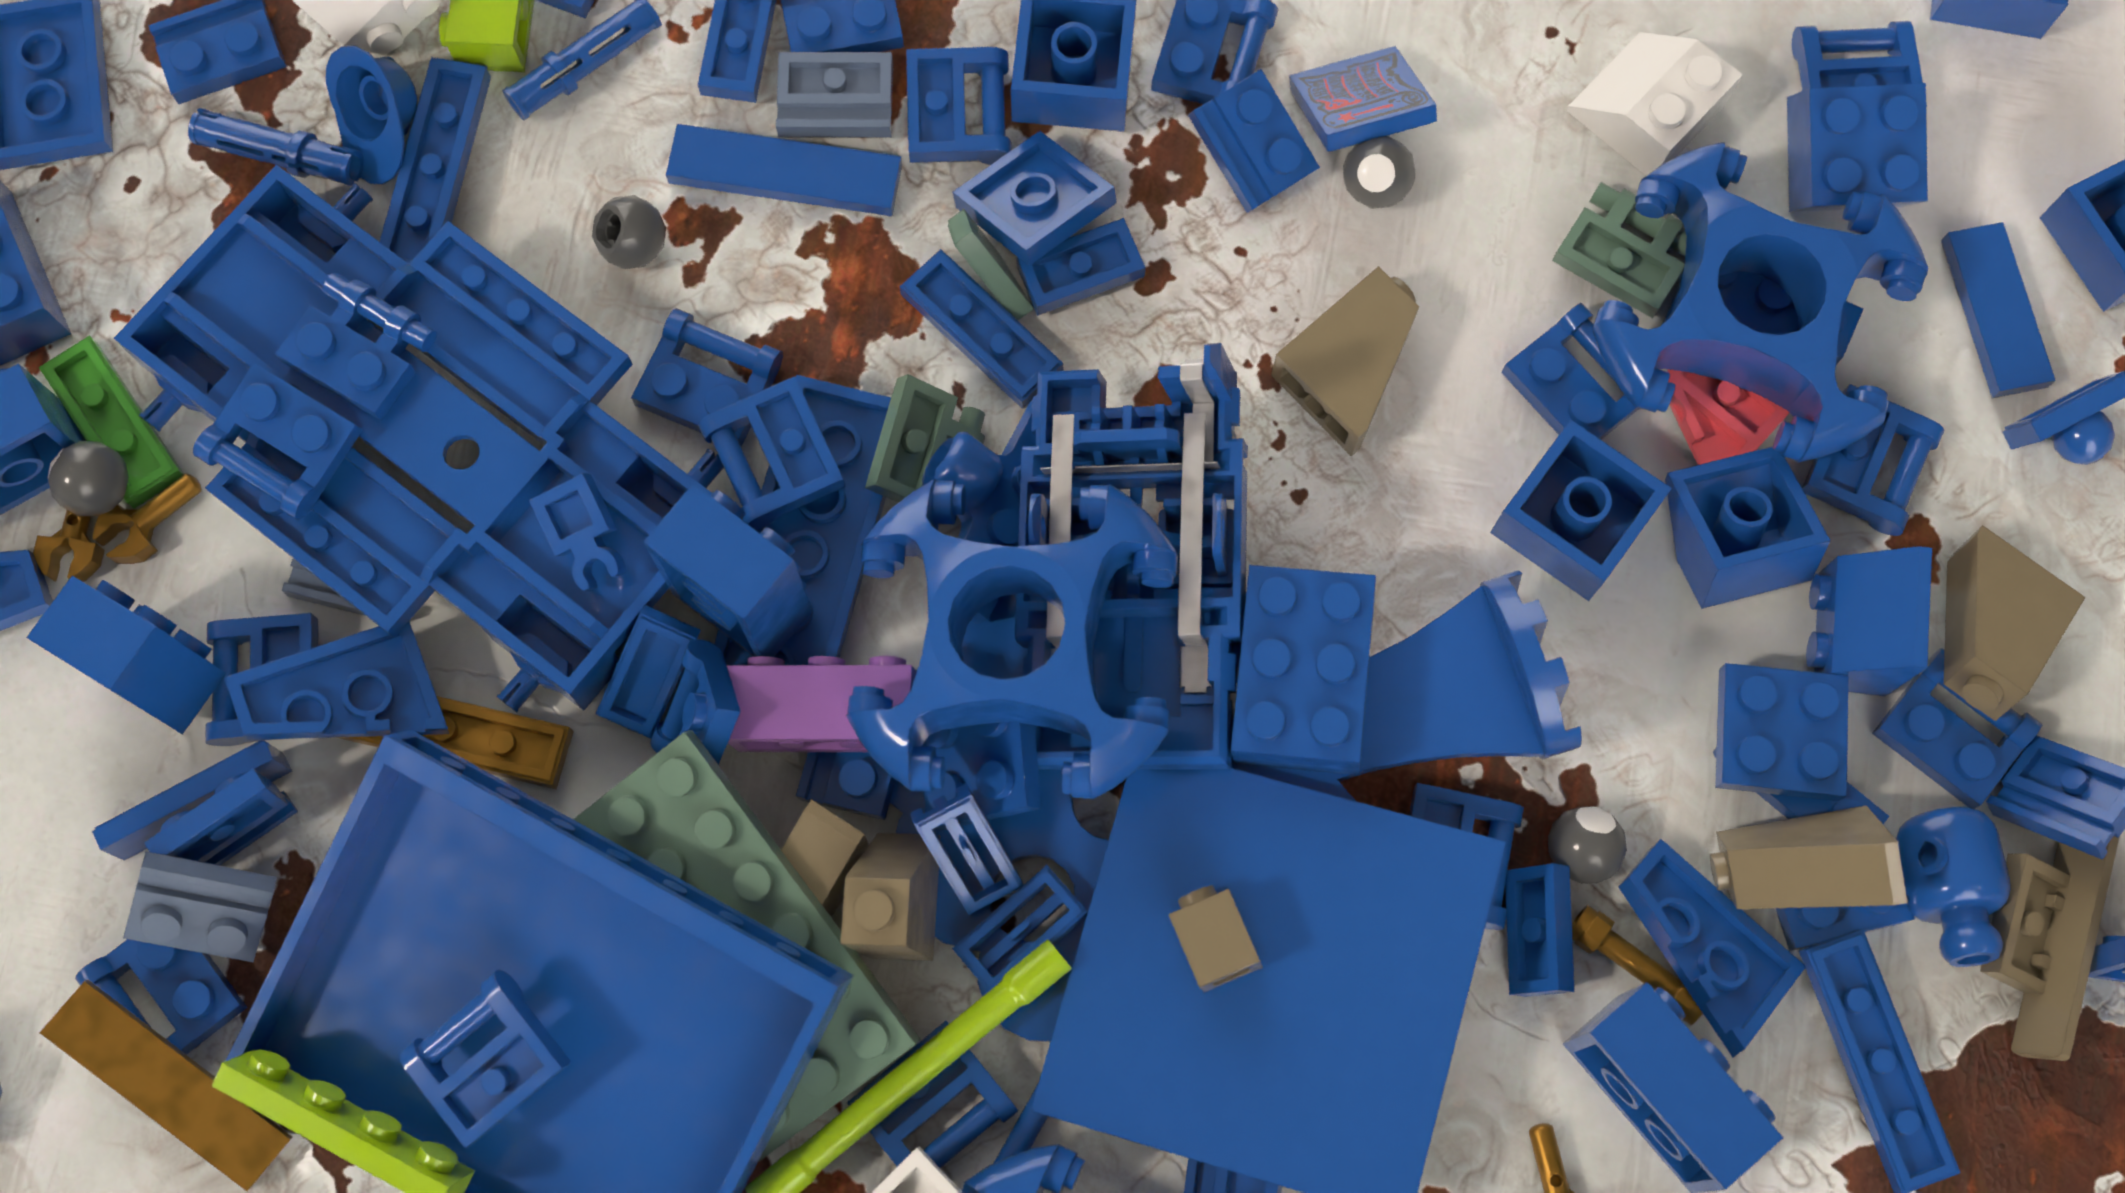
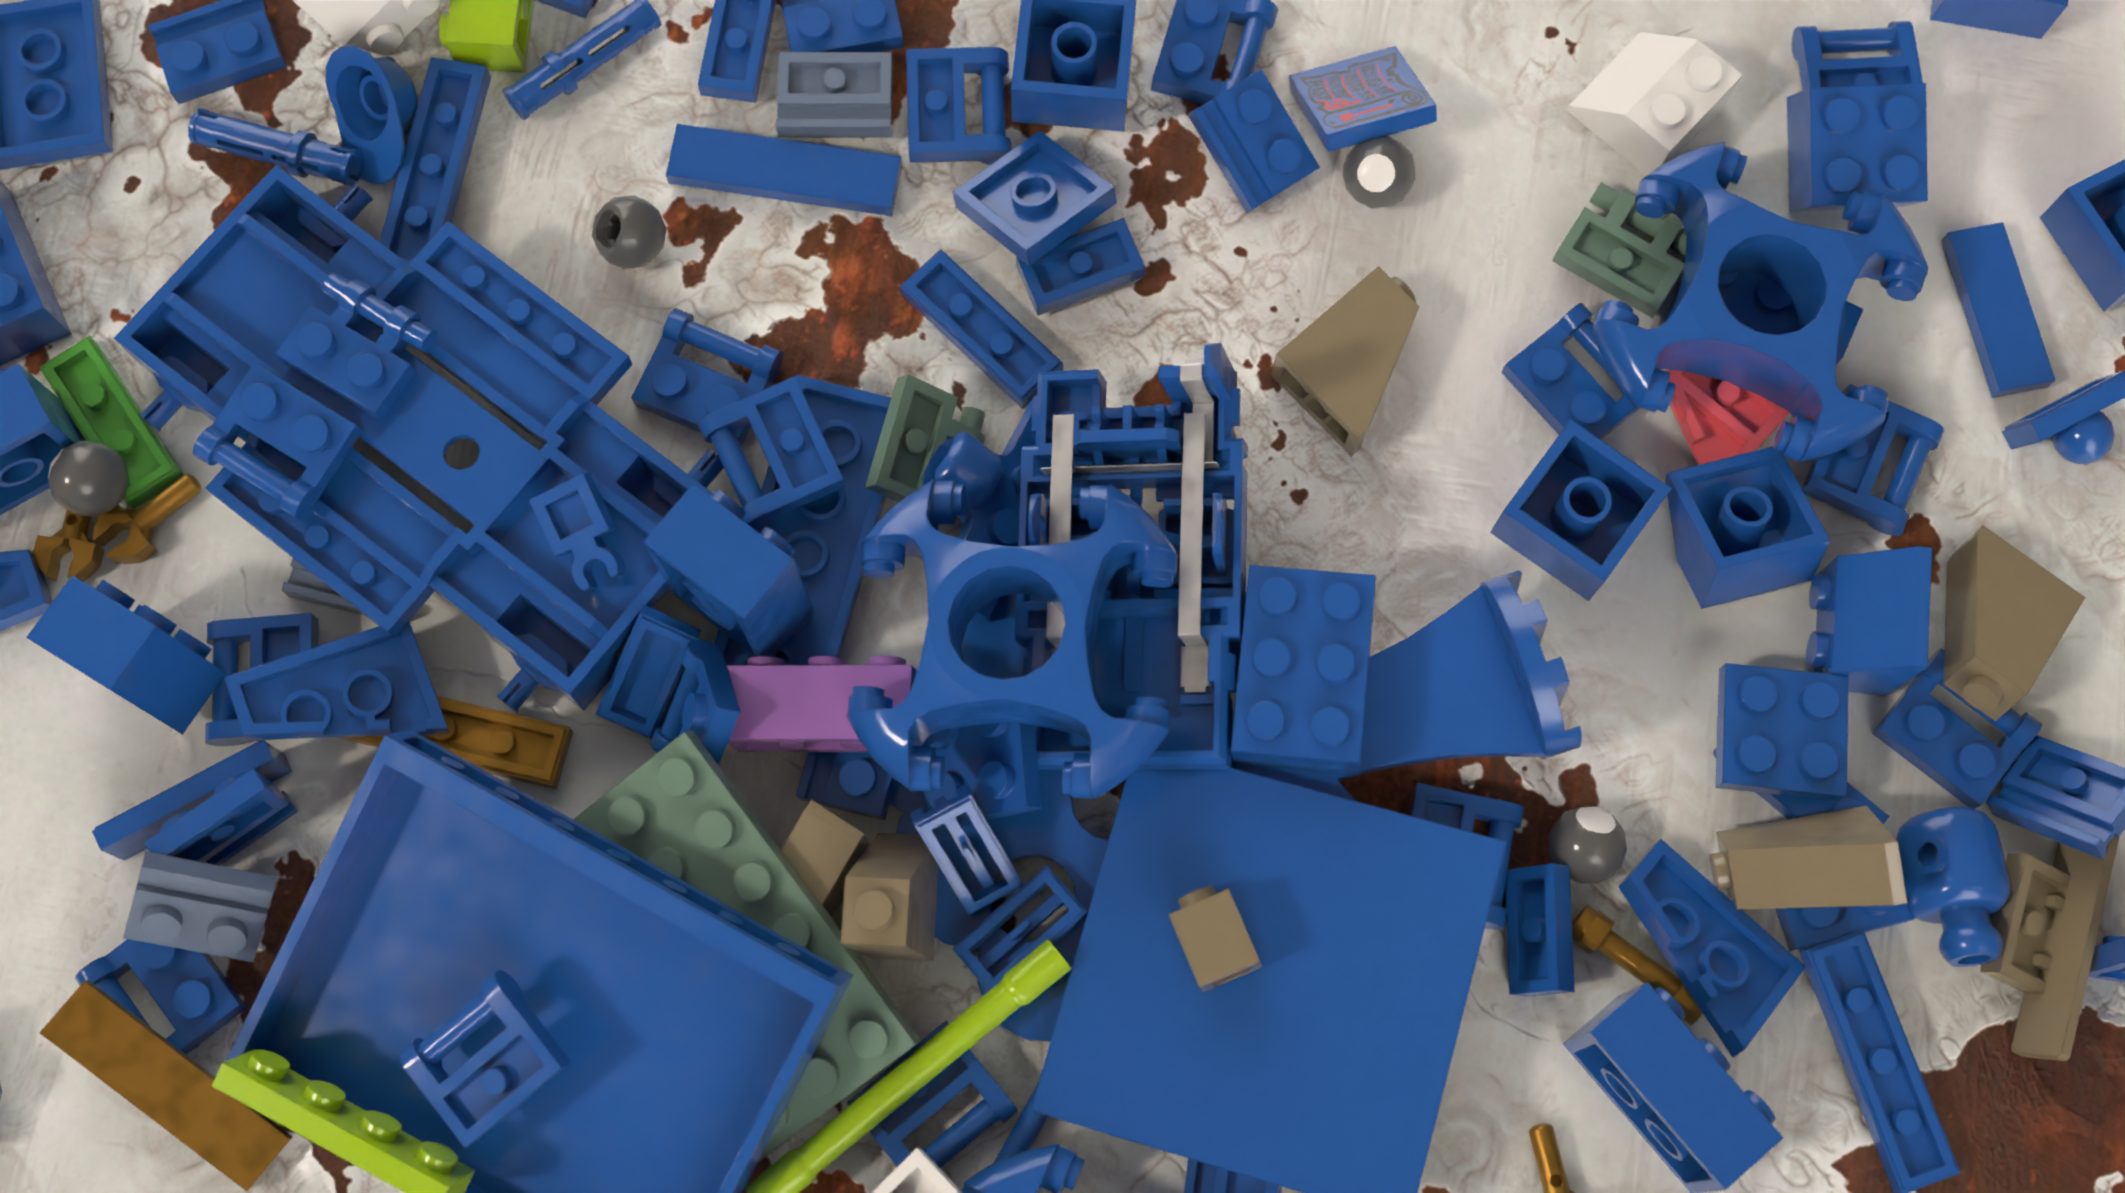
(988, 264): sand green tile -> none

